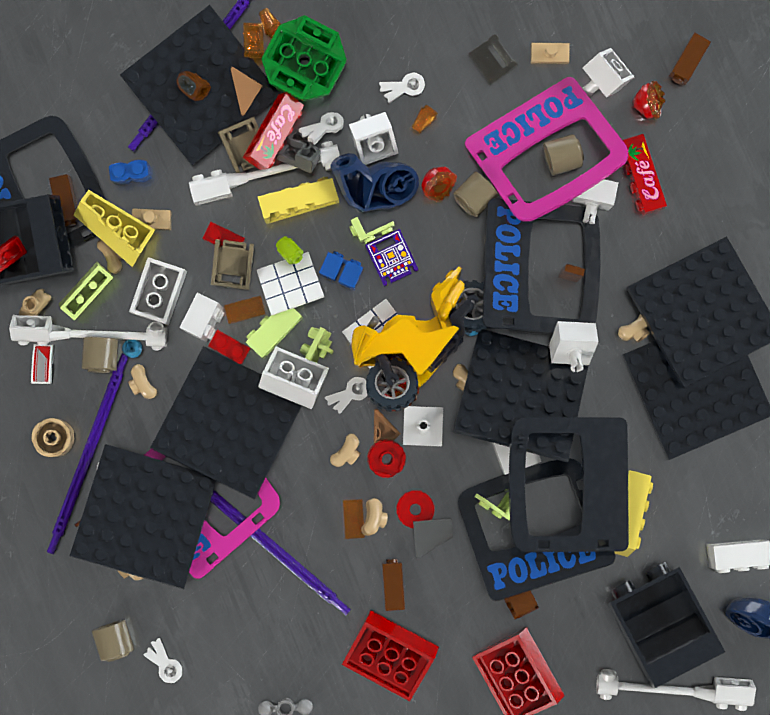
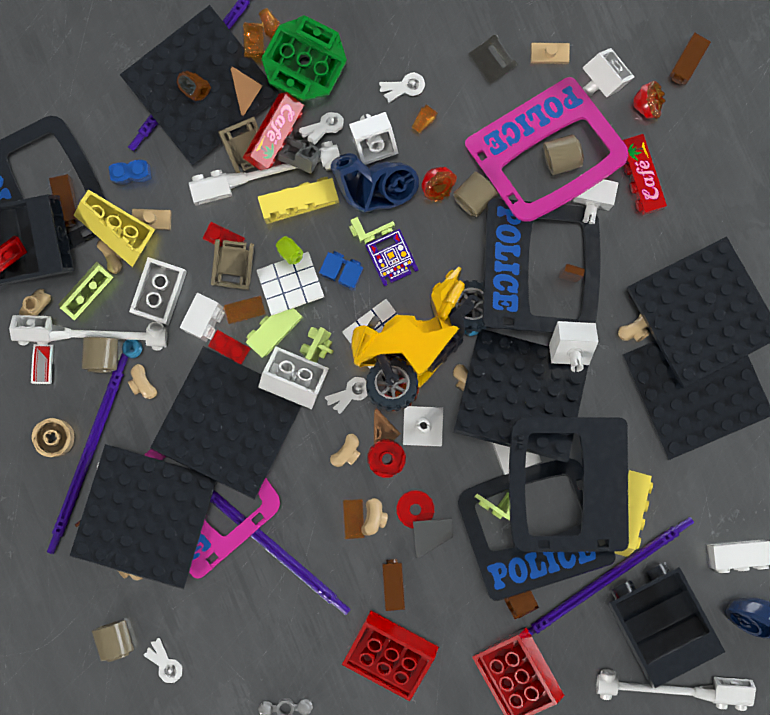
(608, 577): none -> dark purple axle

